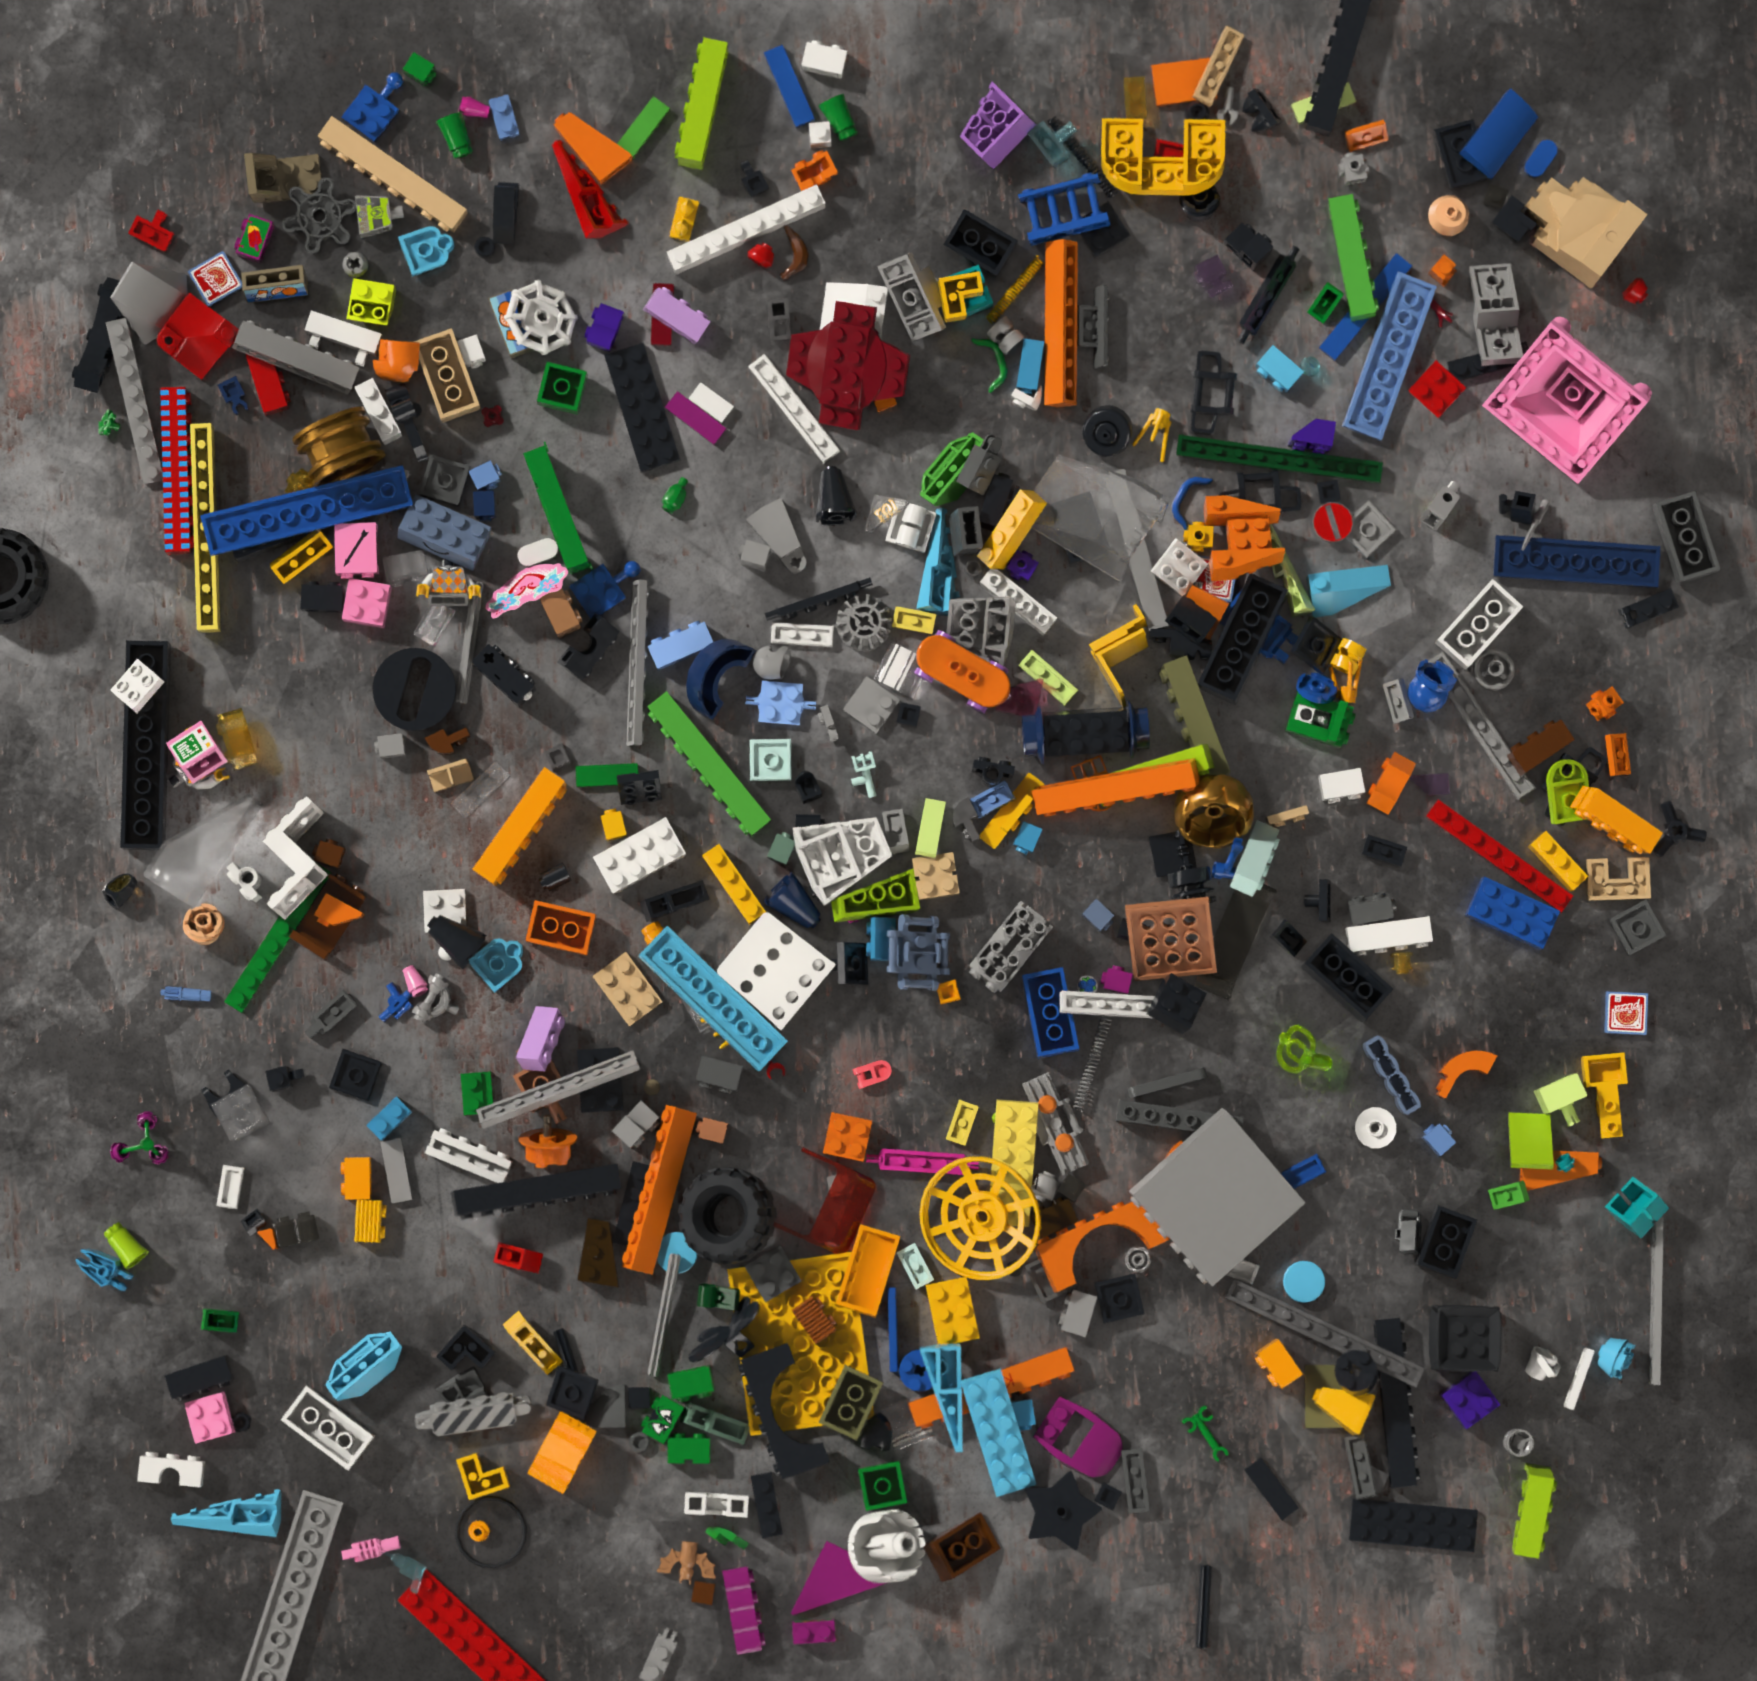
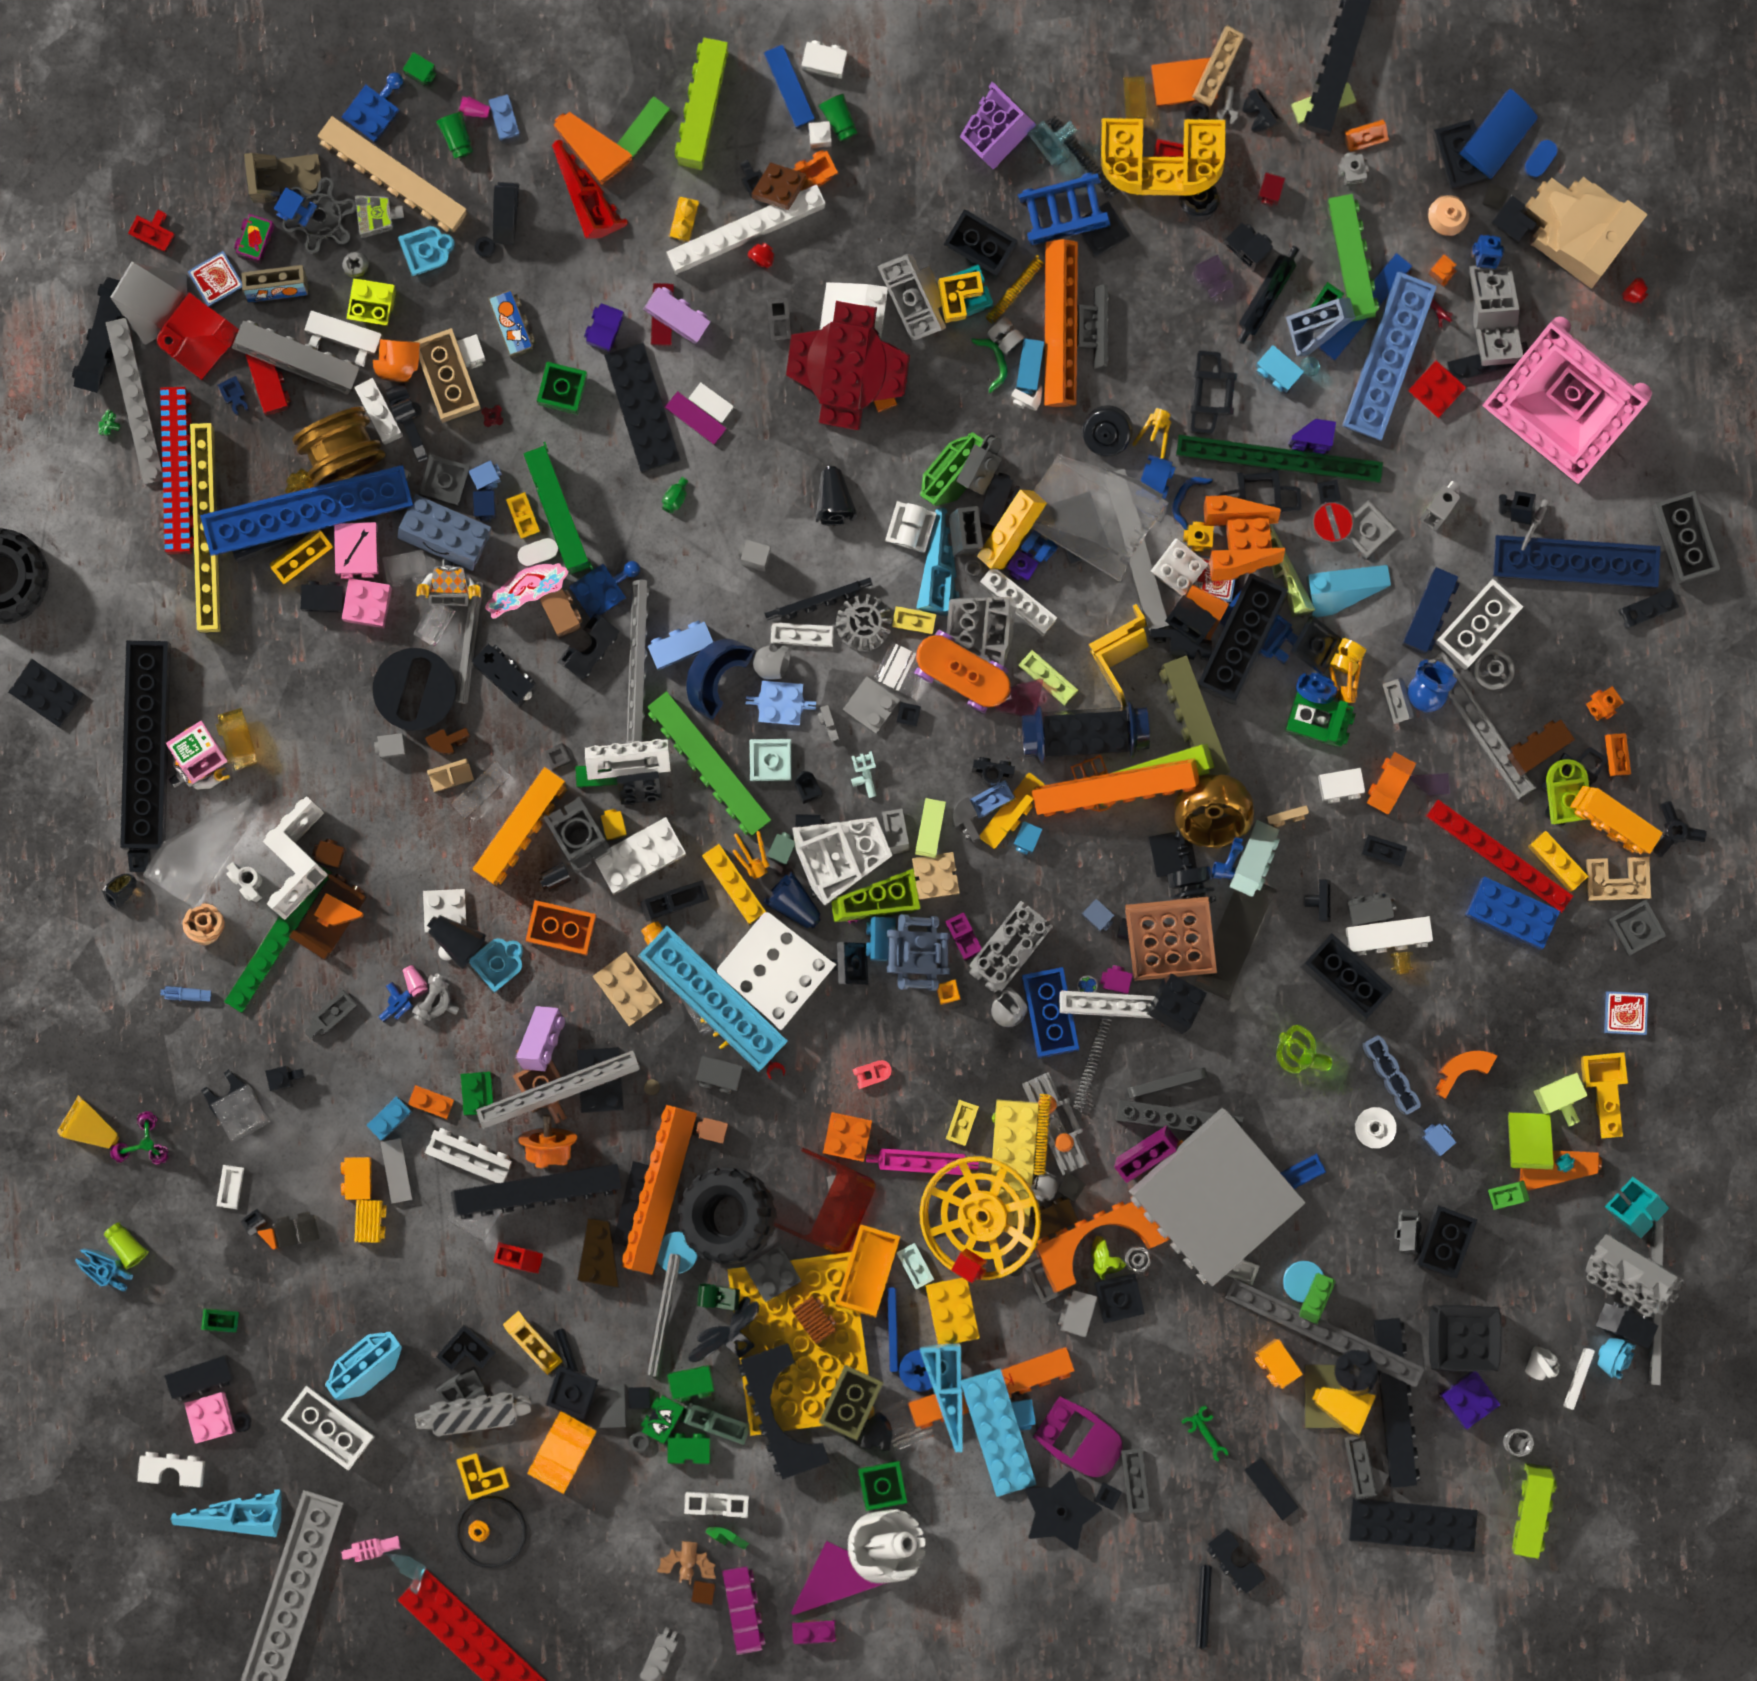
(45, 693): none -> black plate
(87, 1126): none -> yellow slope
(137, 686): white plate -> none
(138, 860): none -> black plate
(291, 203): none -> blue brick
(355, 1075): black tile -> none
(431, 1102): none -> orange plate
(522, 515): none -> yellow slope
(531, 322): white plate -> none
(577, 818): none -> dark grey piece
(627, 758): none -> white brick
(636, 1124): light grey brick -> none
(755, 867): none -> light orange plant
(766, 1504): black brick -> none
(776, 531): light grey piece -> none
(779, 186): none -> reddish brown plate
(794, 408): white tile -> none
(799, 251): reddish brown piece -> none
(882, 510): clear tile -> none
(961, 1547): reddish brown slope -> none
(963, 936): none -> magenta slope
(969, 1266): none -> red brick
(1009, 1008): none -> light grey helmet
(1041, 1134): none -> yellow piece
(1044, 548): none -> blue brick
(1101, 1259): none -> lime piece
(1146, 1154): none -> magenta brick
(1157, 473): none -> blue brick
(1244, 1577): none -> black arch
(1271, 189): none -> dark red brick
(1288, 938): black slope -> none
(1316, 1298): none -> bright green brick
(1318, 324): none -> sand blue wedge
(1430, 610): none -> dark blue brick
(1488, 251): none -> blue brick
(1625, 1323): none -> black brick
(1640, 1279): none -> light grey brick

